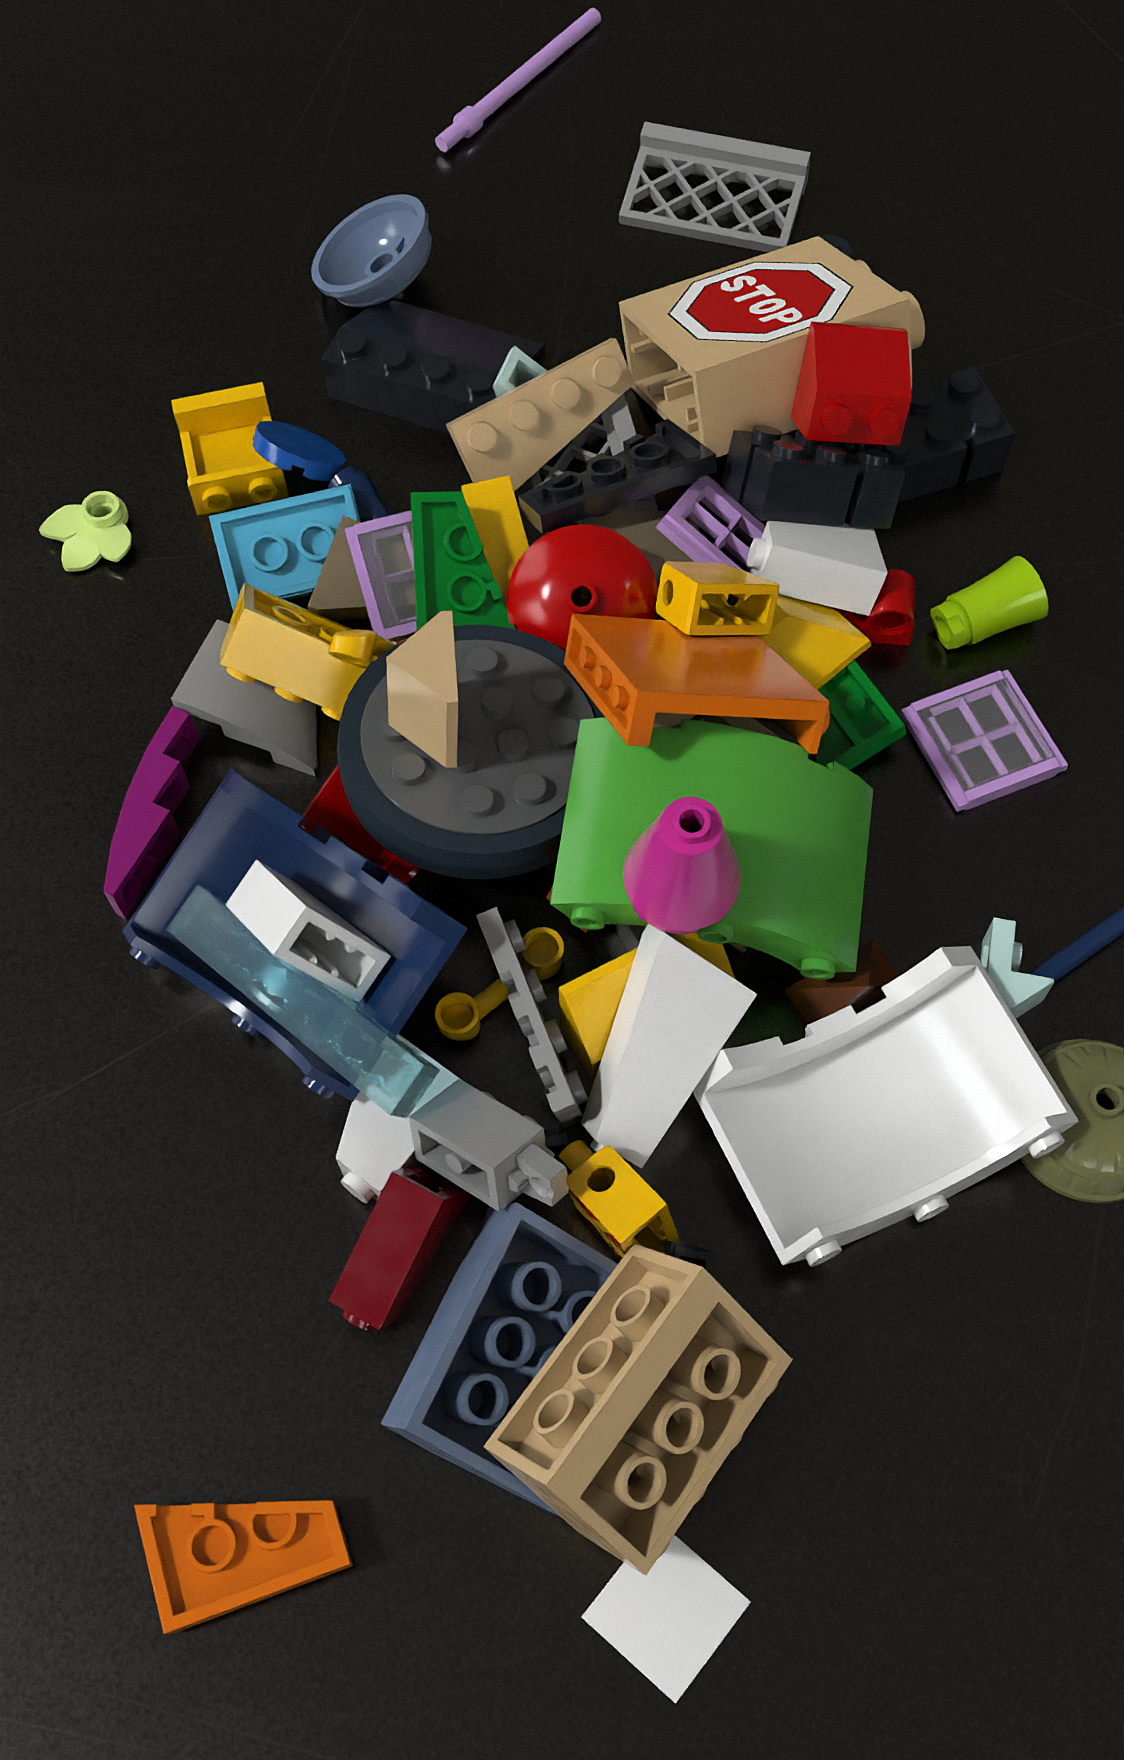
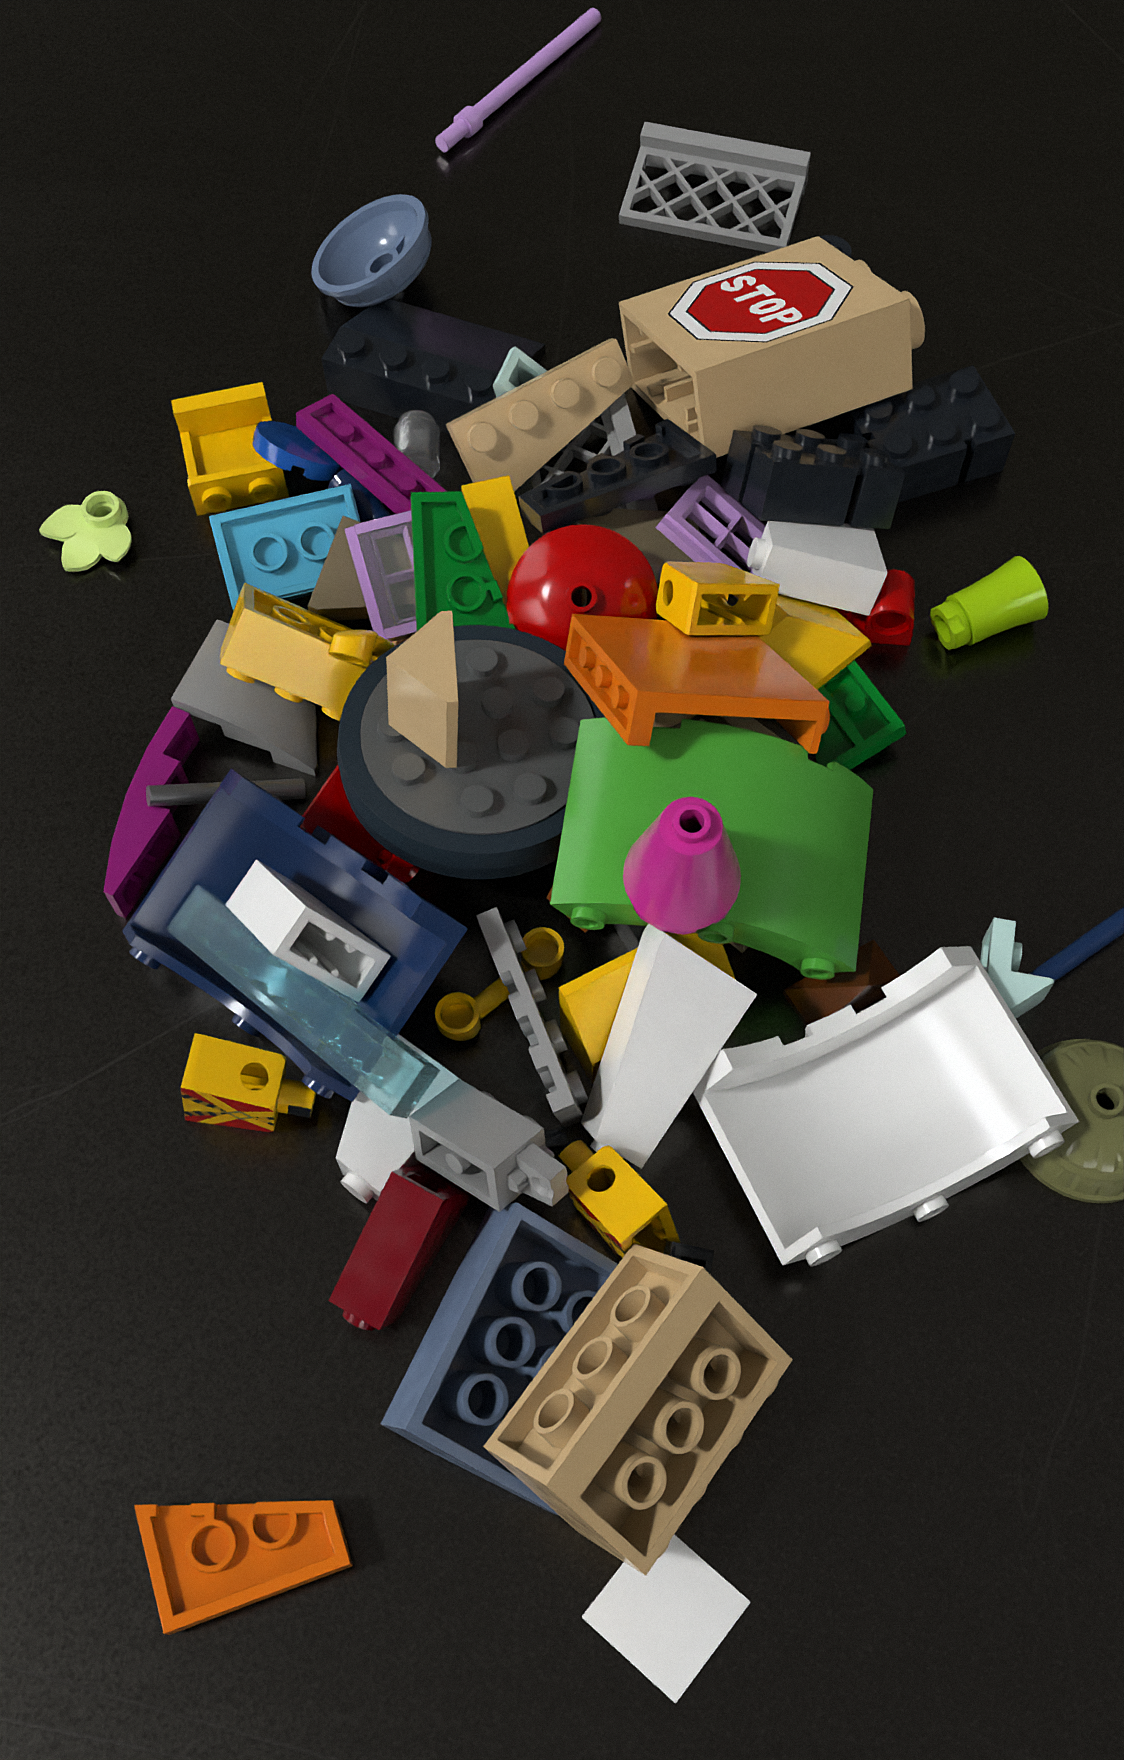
(202, 792): none -> flat silver bar
(240, 1086): none -> yellow torso
(364, 453): none -> magenta fence
(419, 440): none -> clear brick
(853, 384): red slope -> none
(983, 740): clear piece -> none

